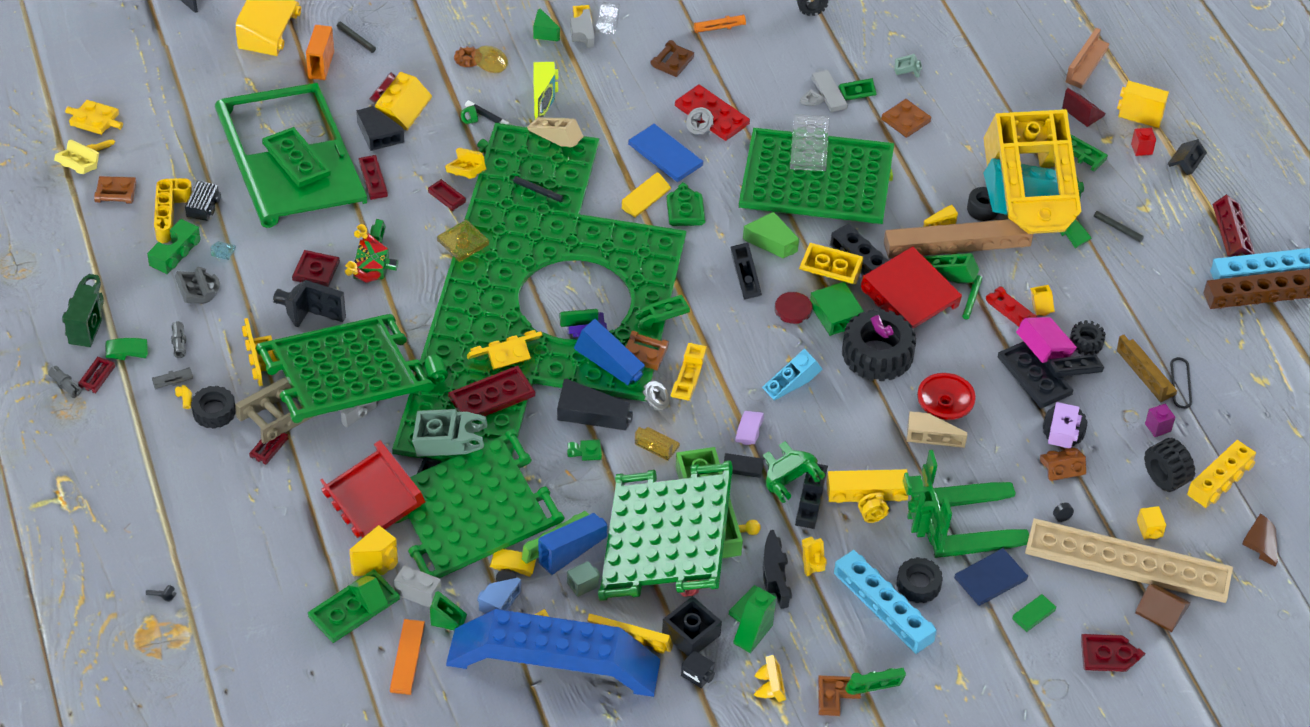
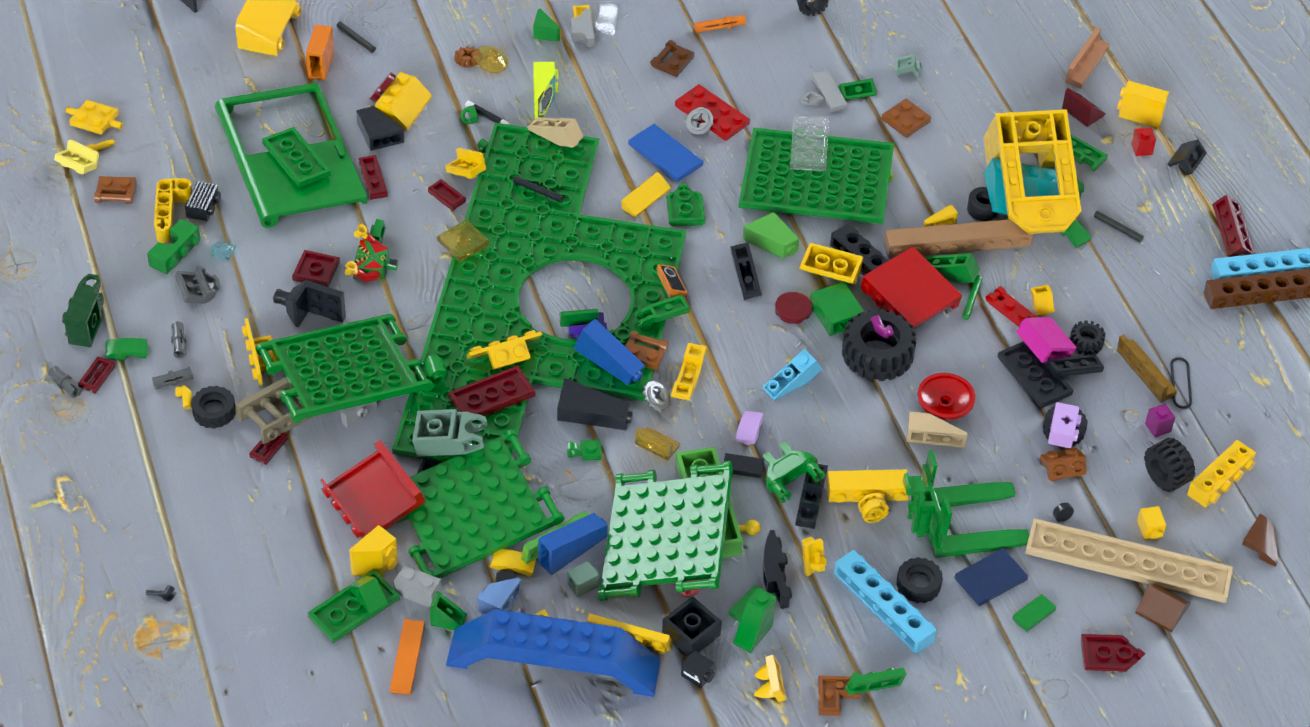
(671, 281): none -> slope

